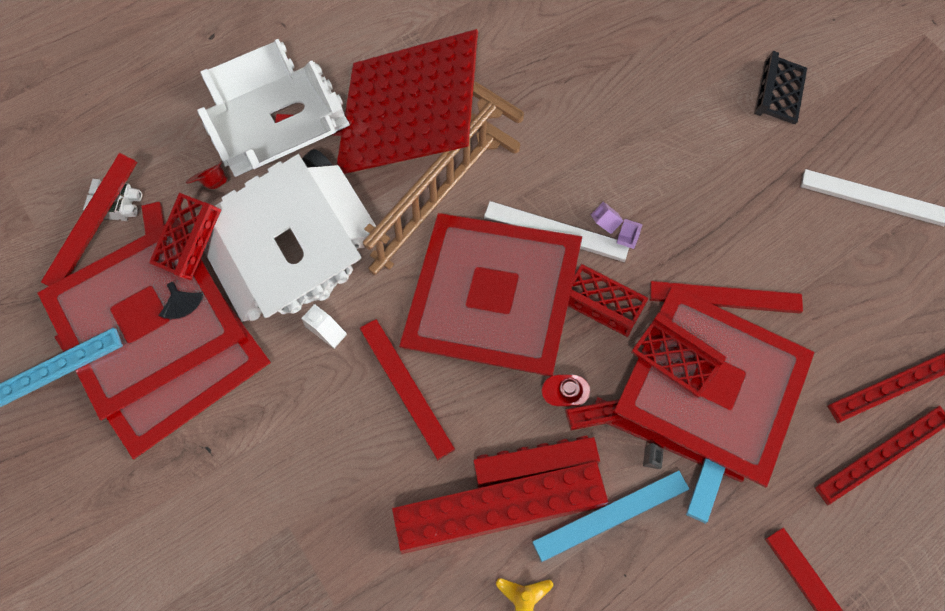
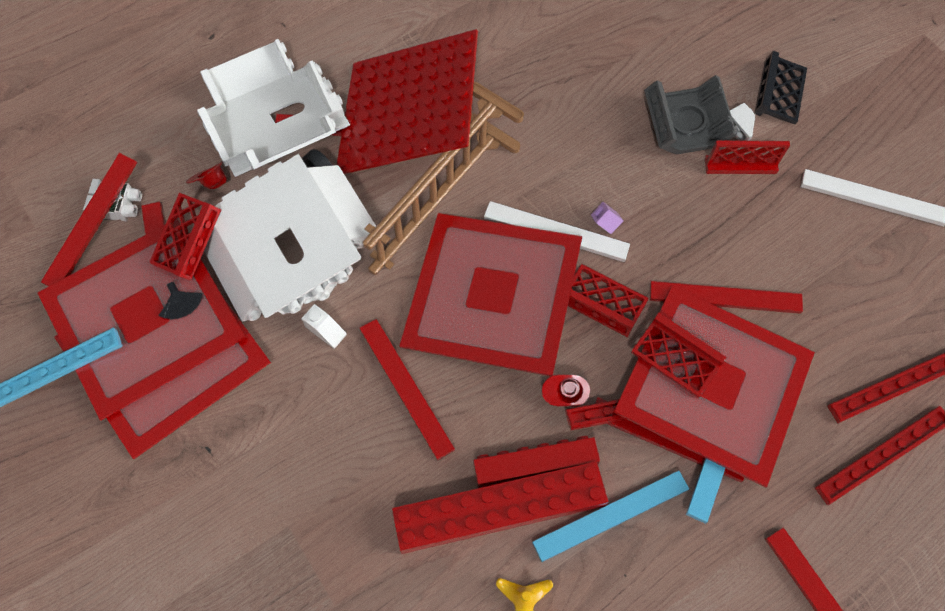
(629, 233): lavender panel -> none
(653, 456): dark grey slope -> none
(690, 117): none -> dark grey panel
(743, 121): none -> white slope
(753, 163): none -> red fence

